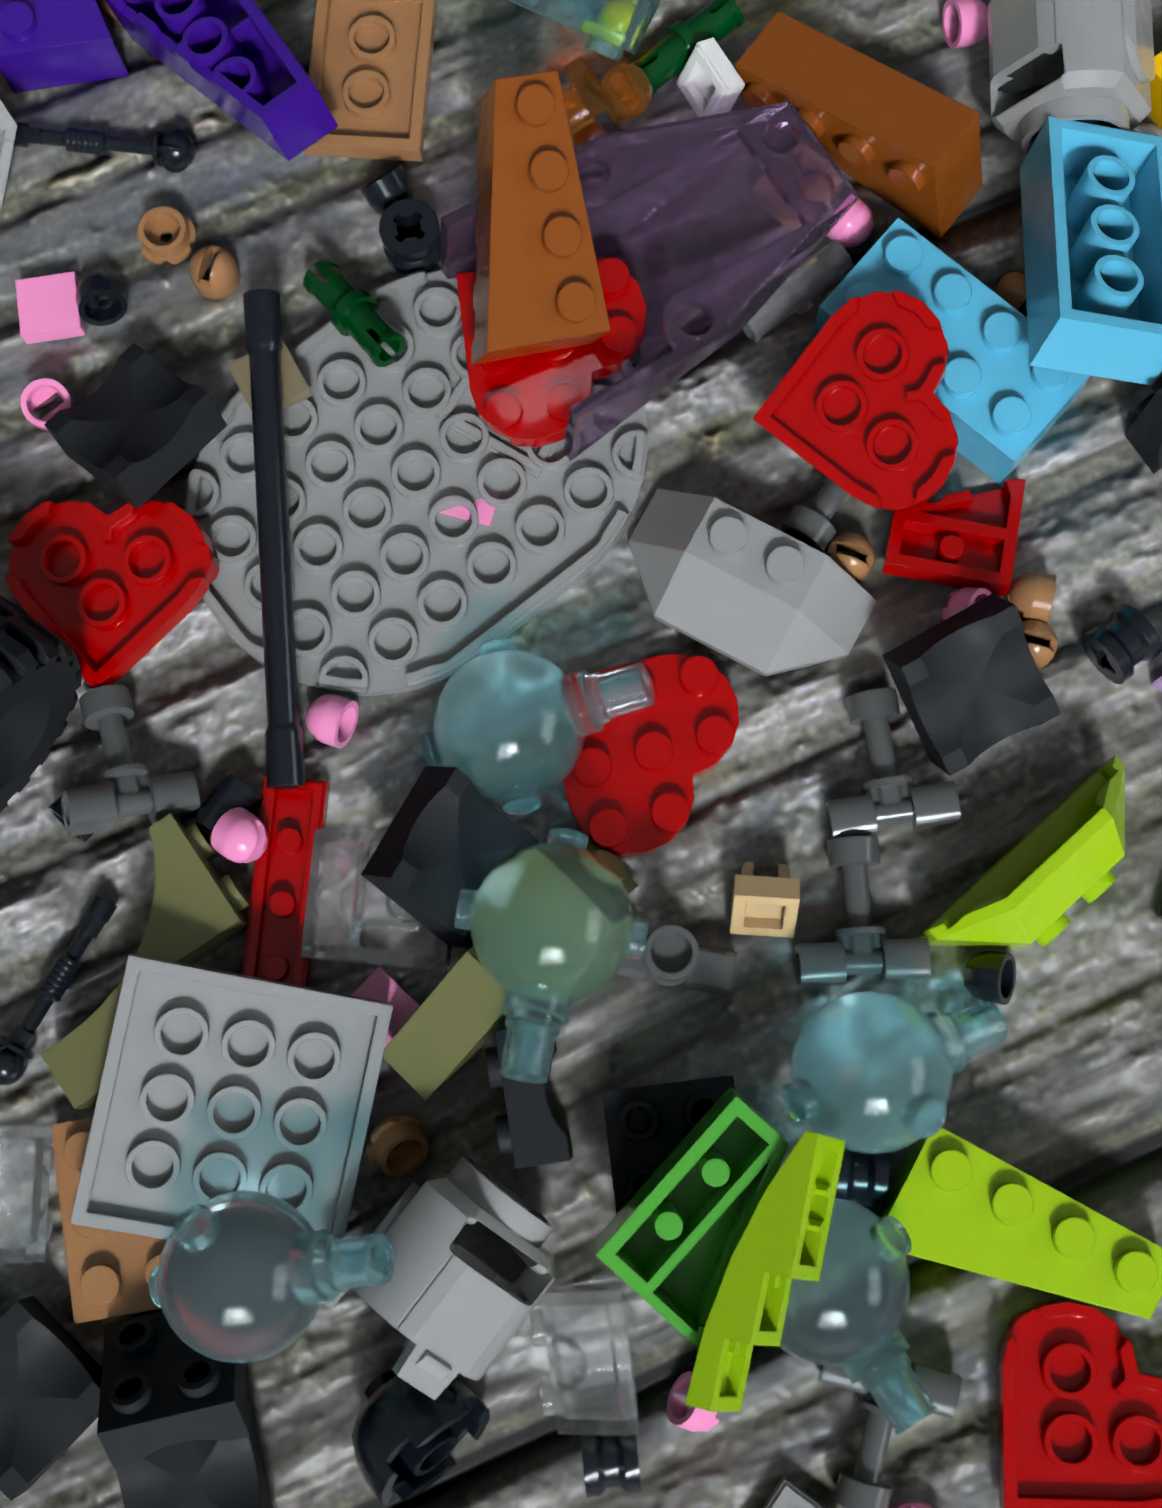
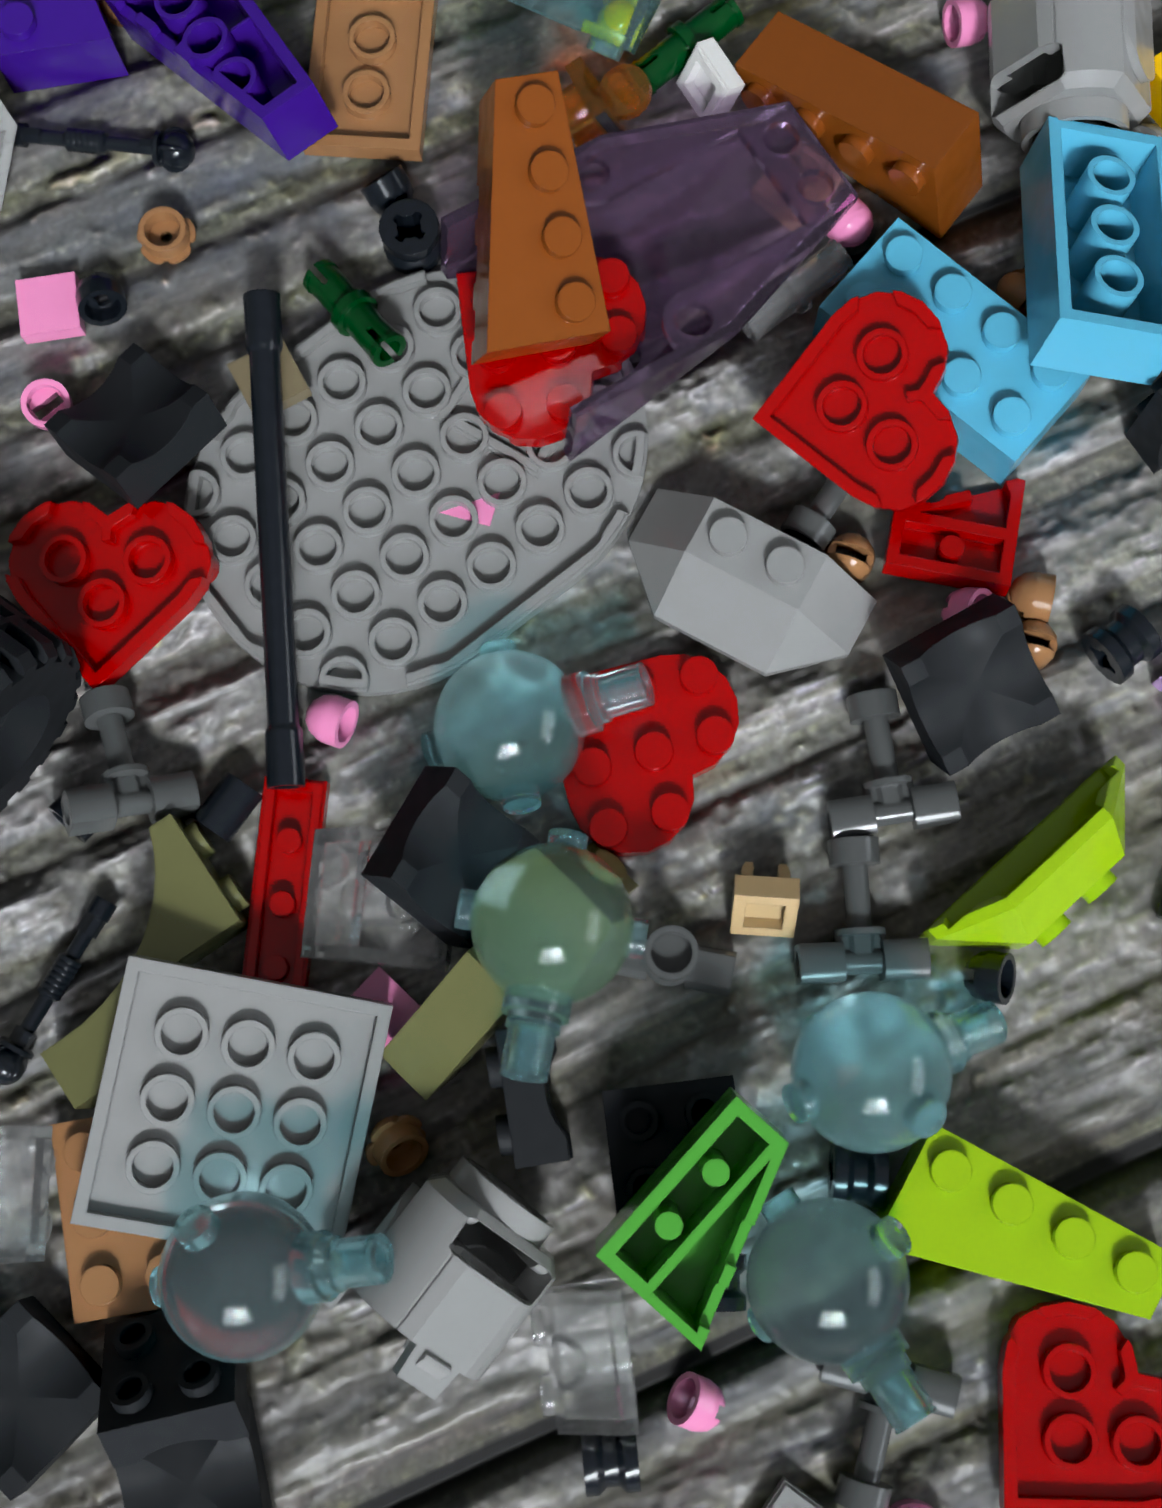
(223, 276): medium nougat hinge -> none
(239, 836): bright pink hinge -> none
(408, 1437): black cylinder -> none
(779, 1244): lime slope -> none

